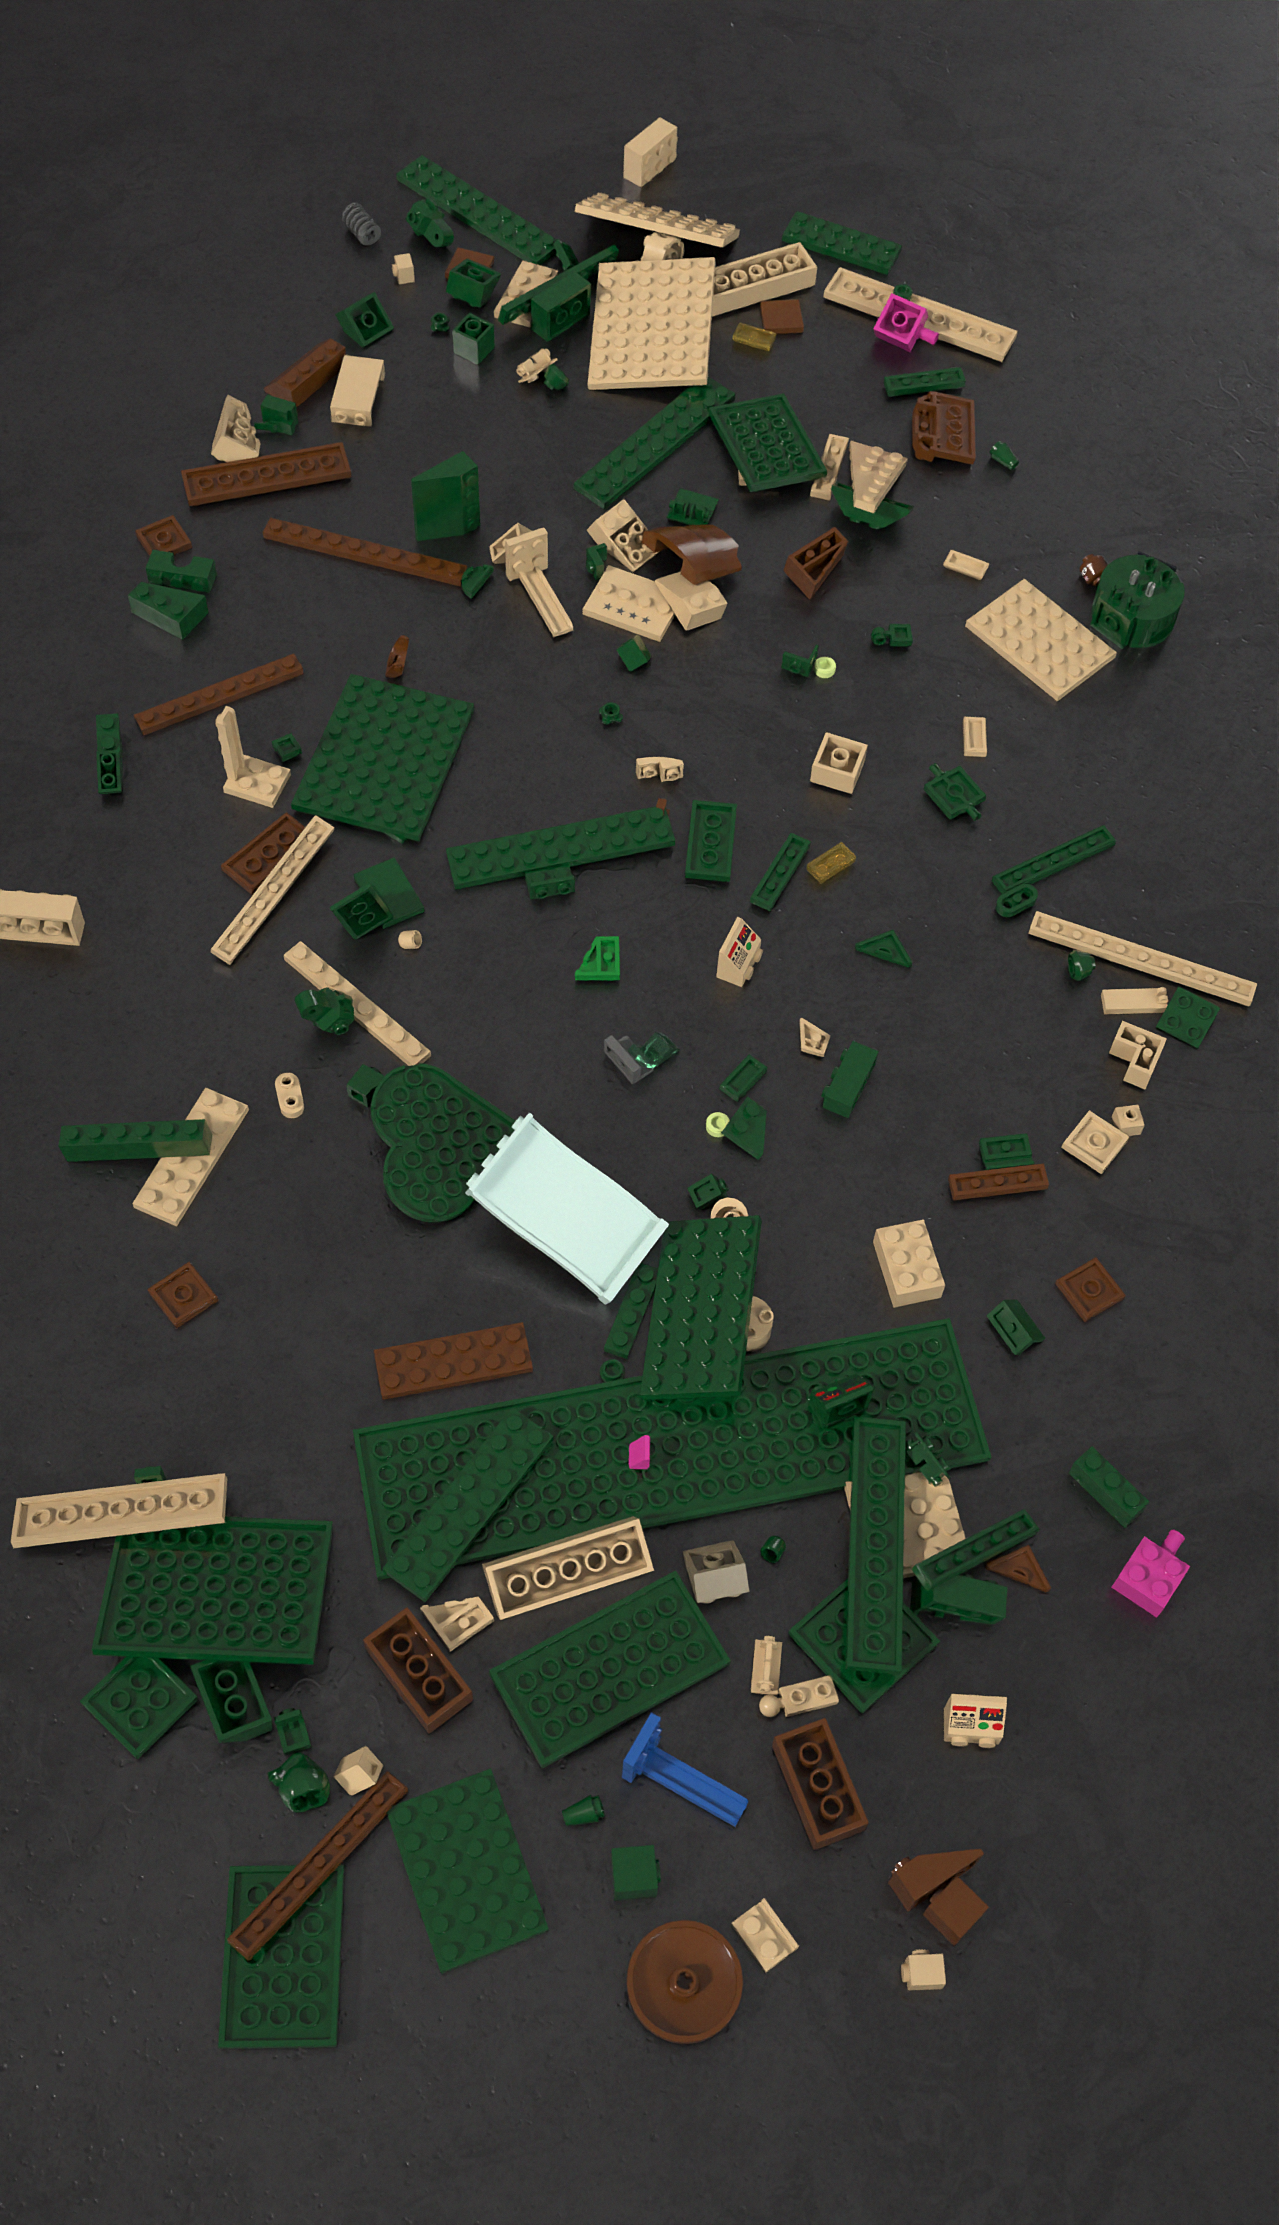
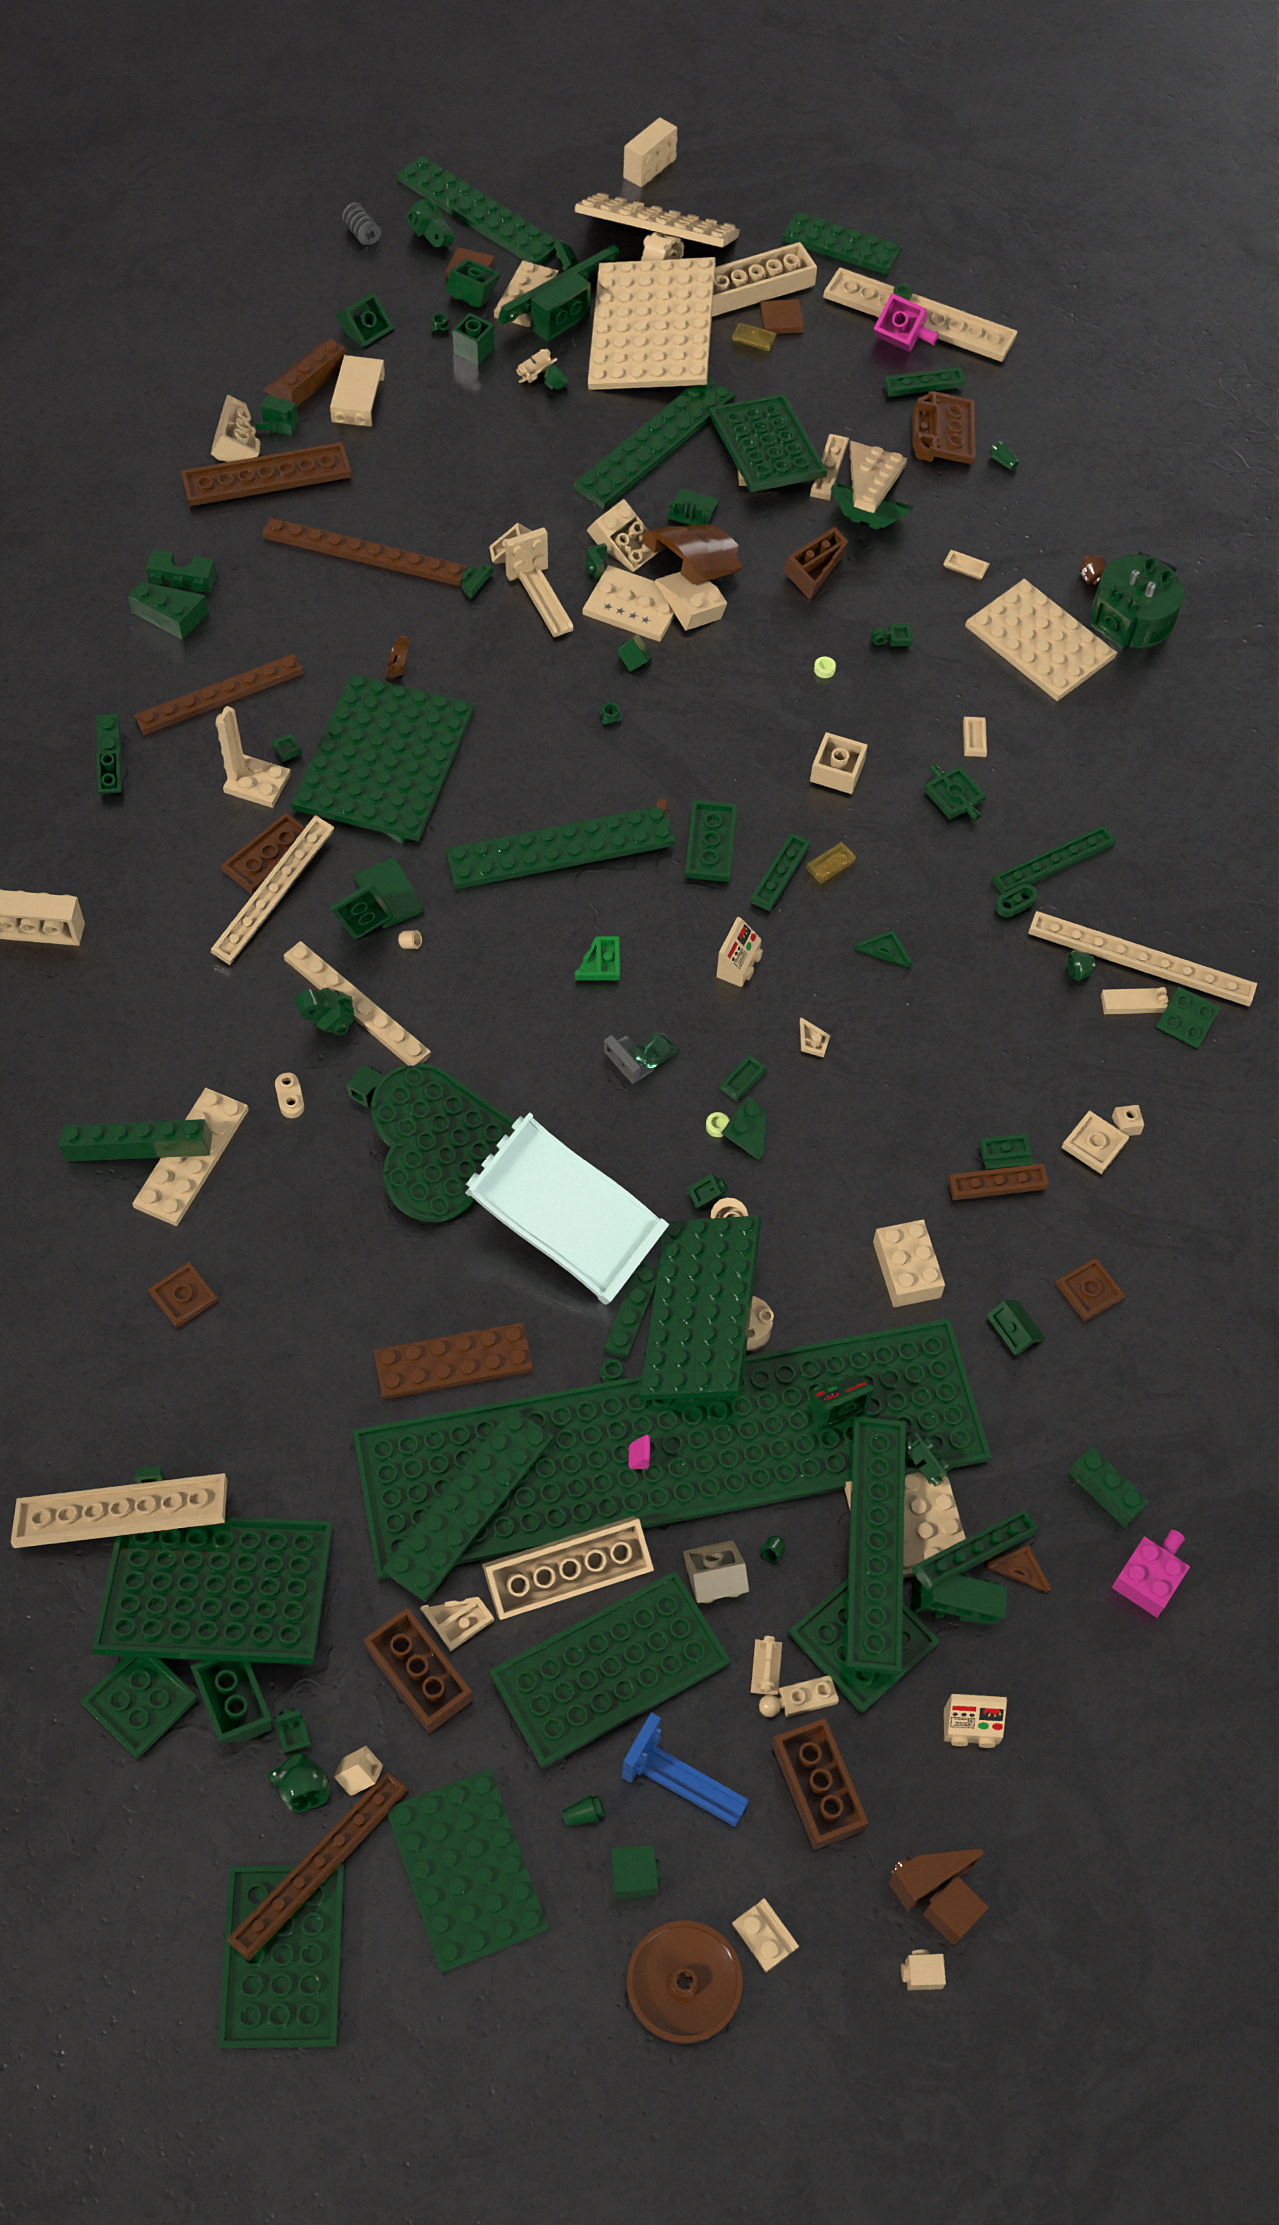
(164, 536): reddish brown tile -> none
(403, 268): tan plate -> none
(446, 499): dark green slope -> none
(550, 882): dark green bracket -> none
(665, 767): tan slope -> none
(799, 664): dark green bracket -> none
(849, 1079): dark green brick -> none
(1139, 1048): tan brick -> none

